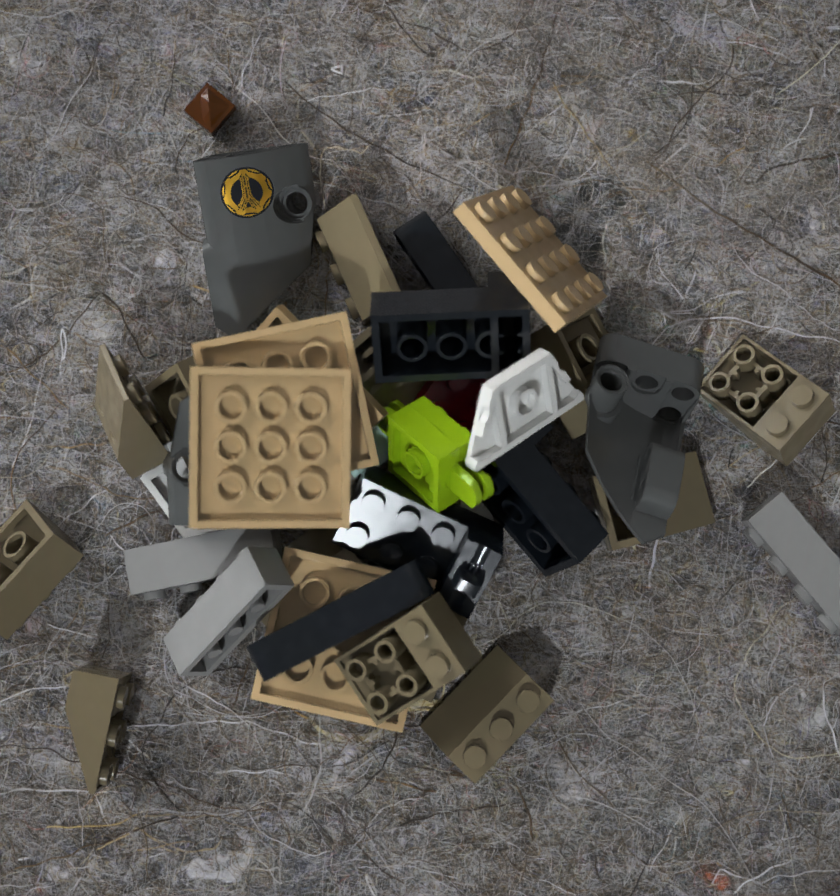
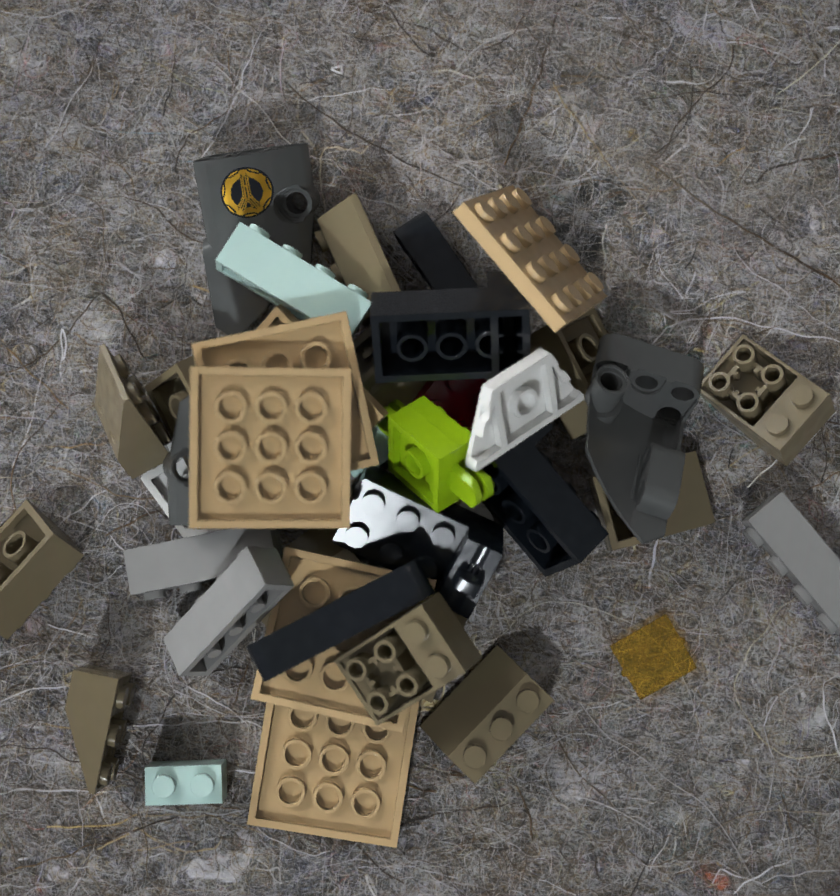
(186, 782): none -> light aqua brick
(210, 109): reddish brown tile -> none
(288, 280): none -> light aqua brick
(331, 776): none -> tan plate
(652, 656): none -> clear yellow piece

